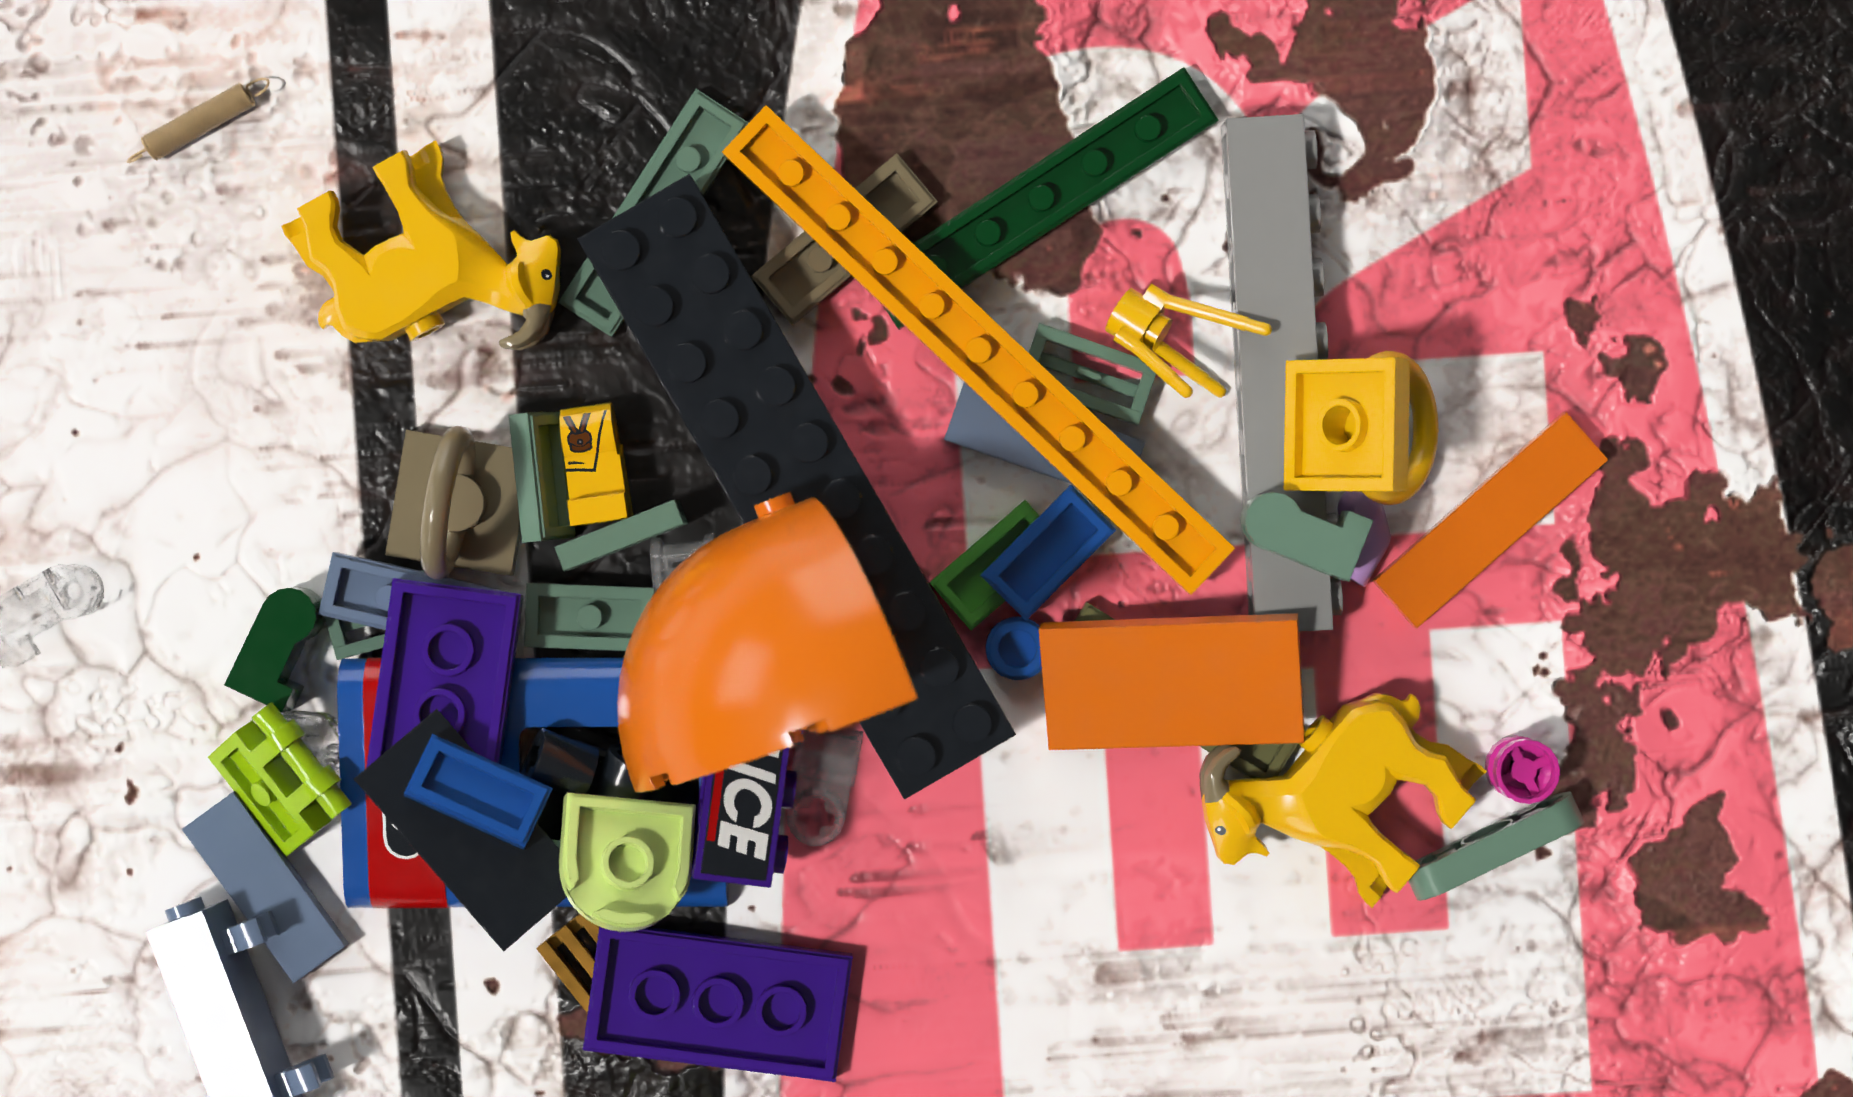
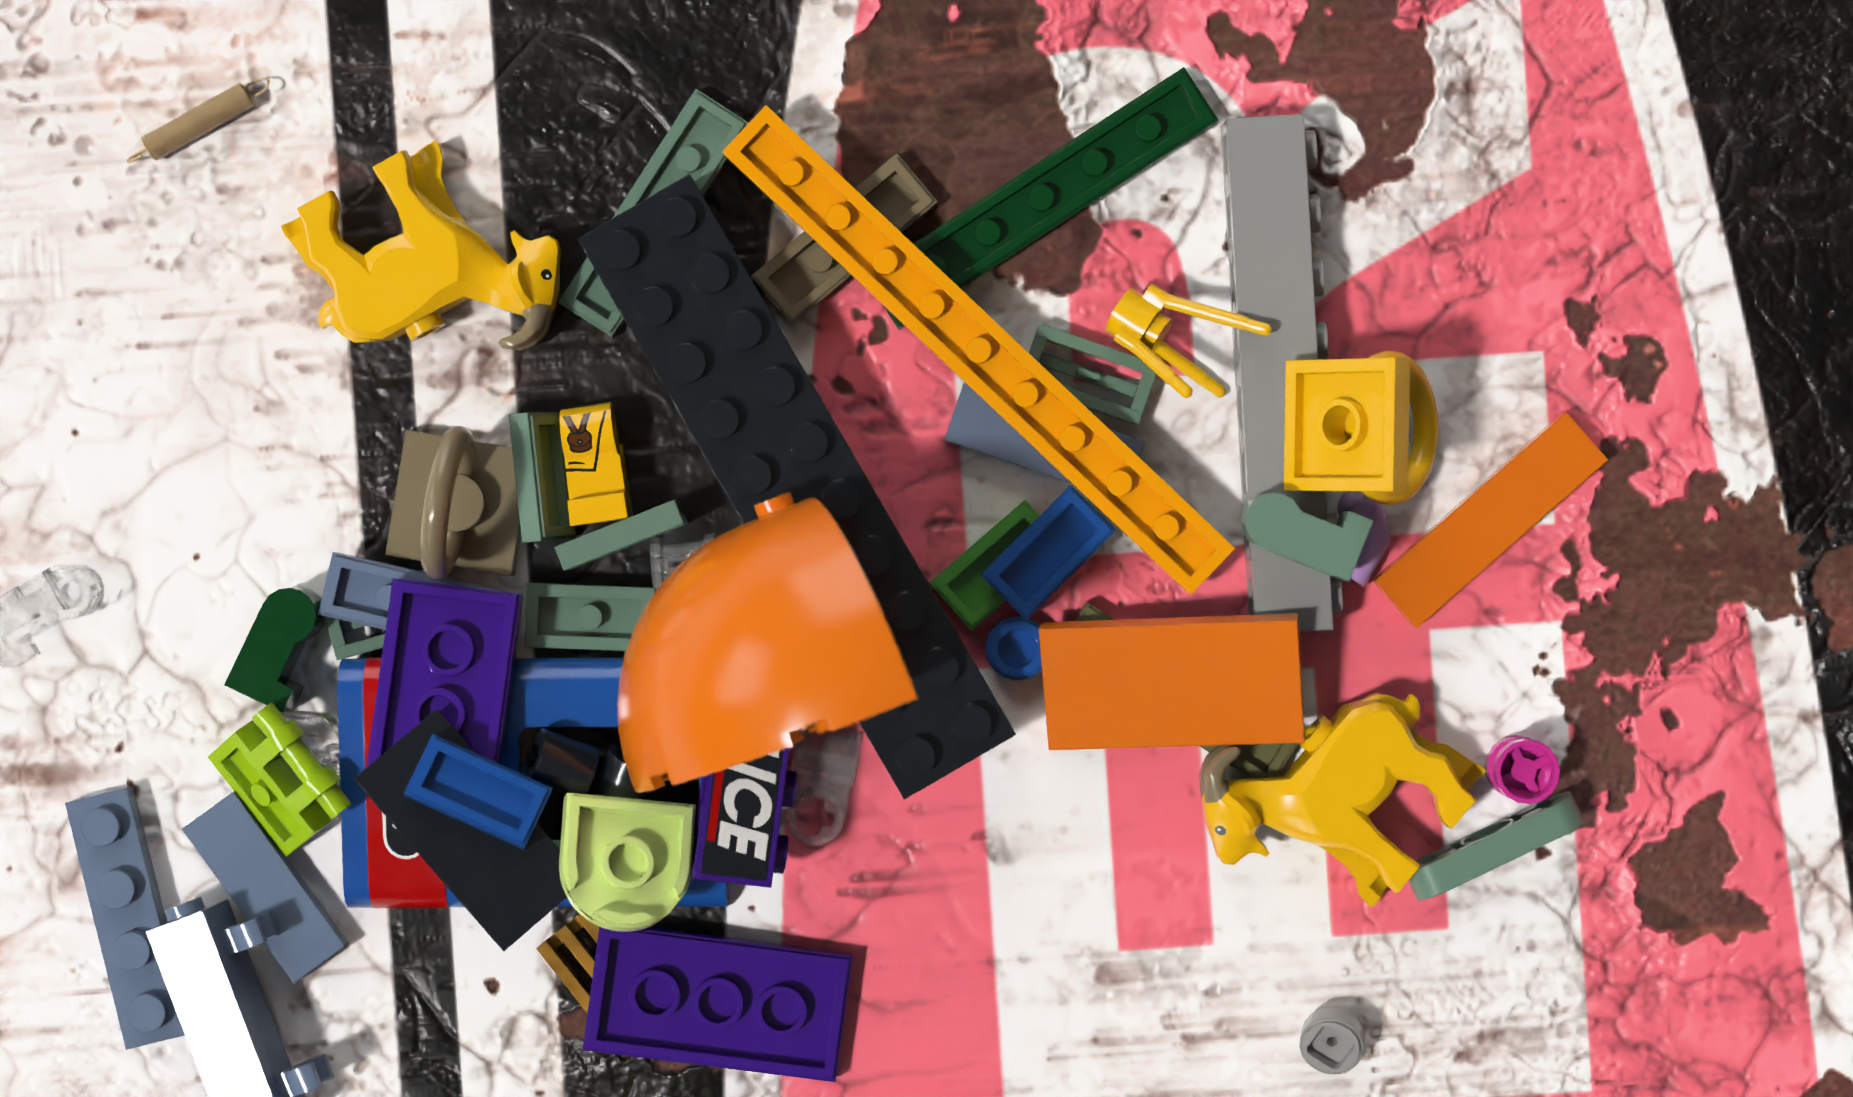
(124, 908): none -> sand blue plate
(1332, 1040): none -> light grey tile

